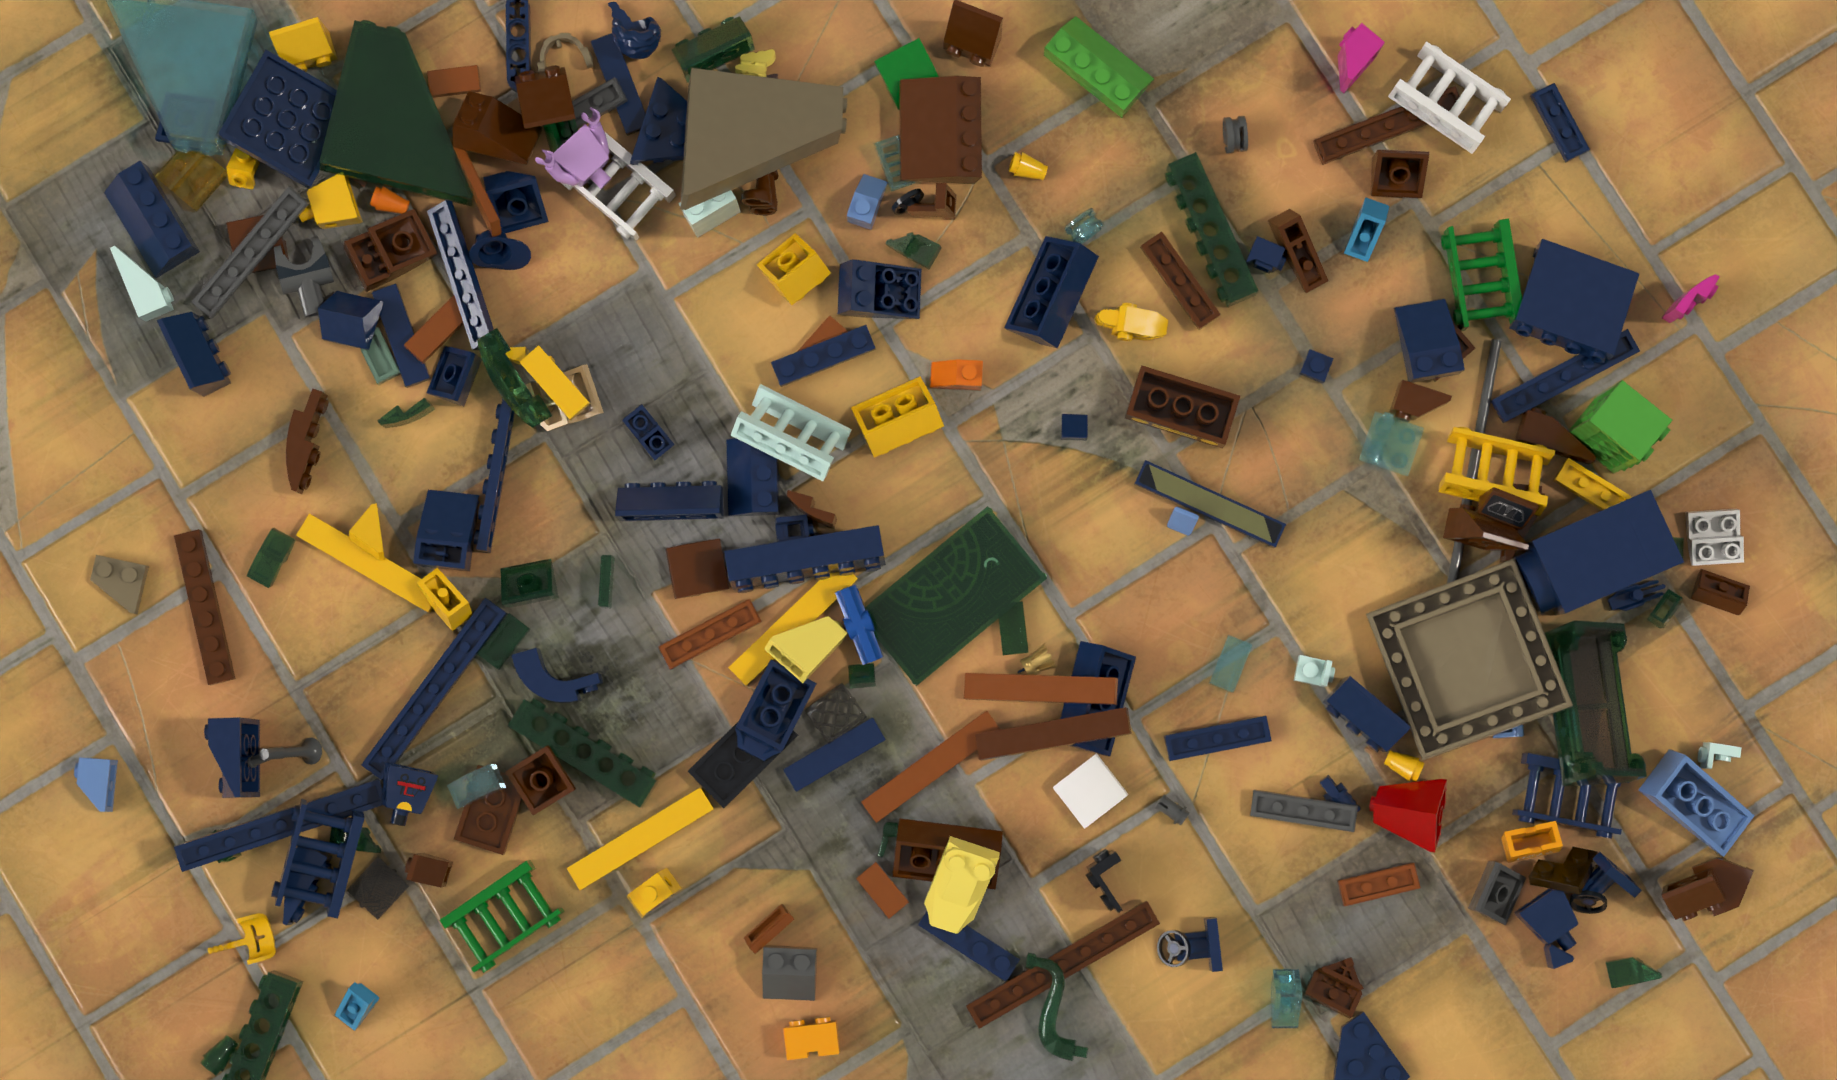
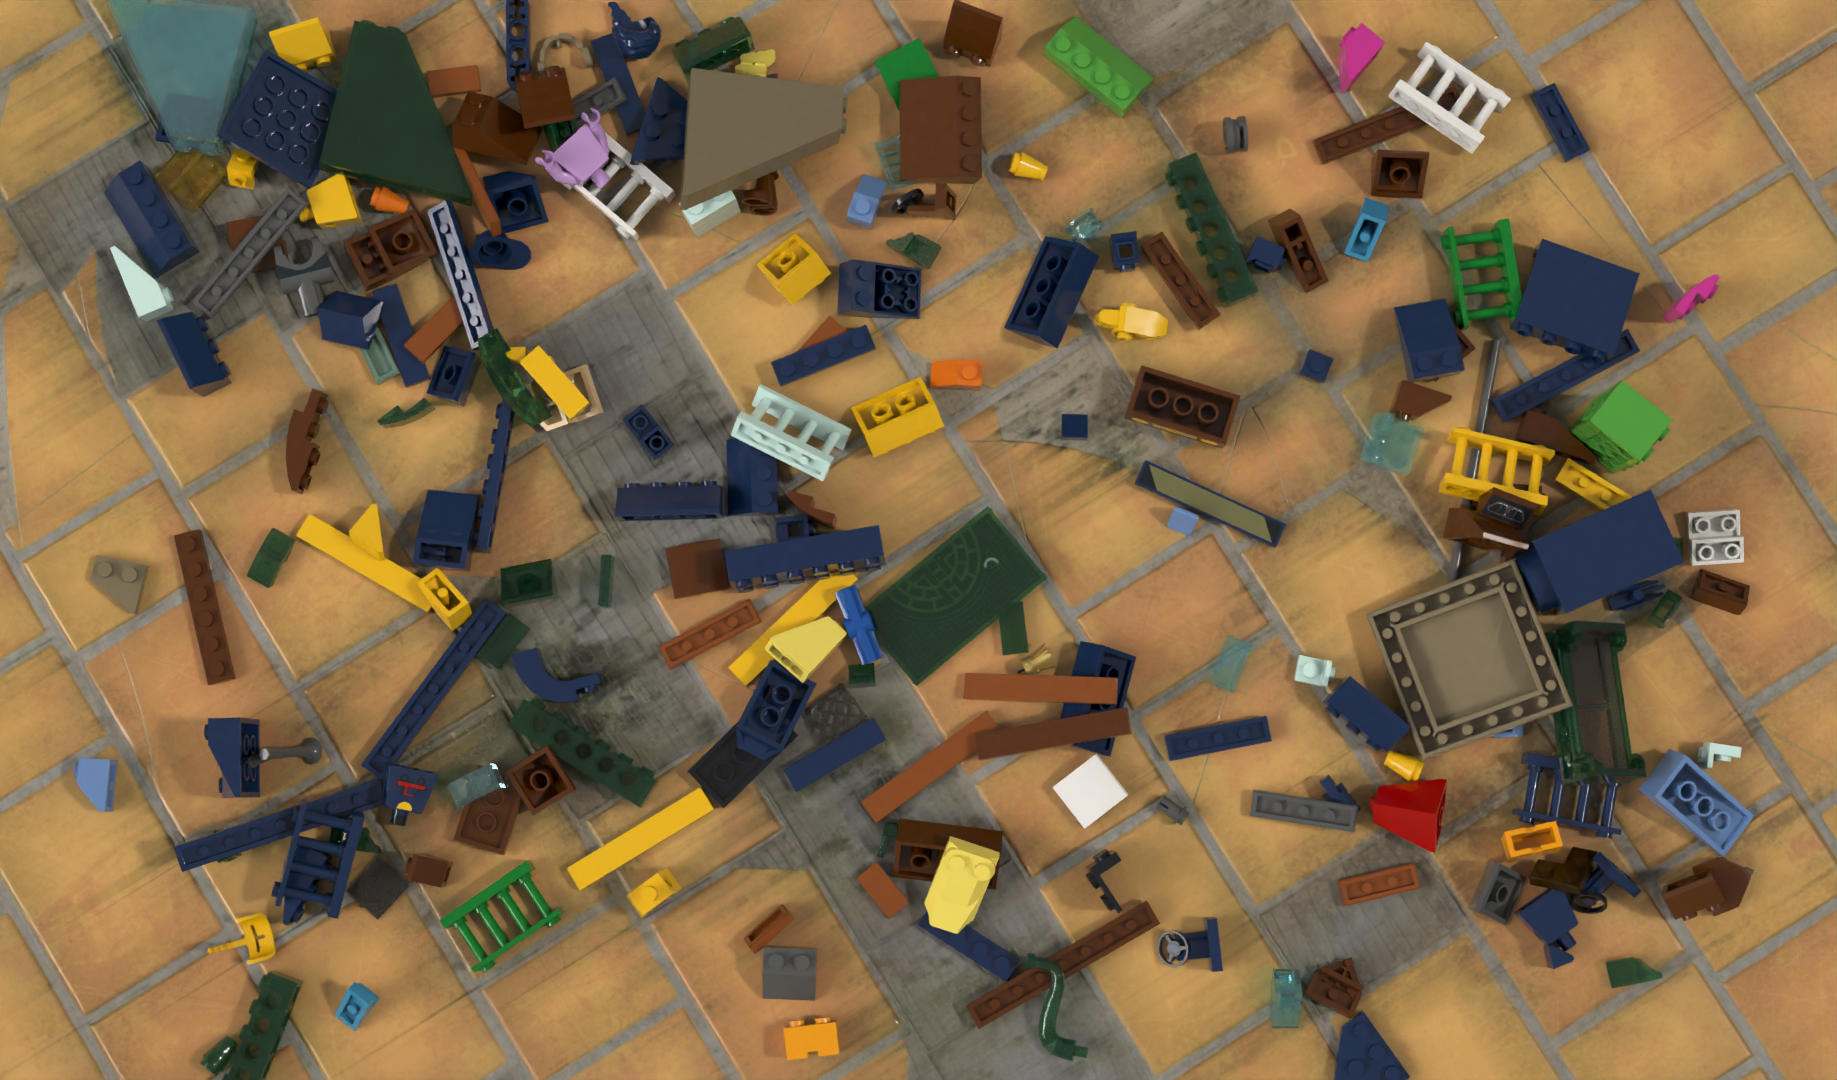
(1125, 264): none -> dark blue window

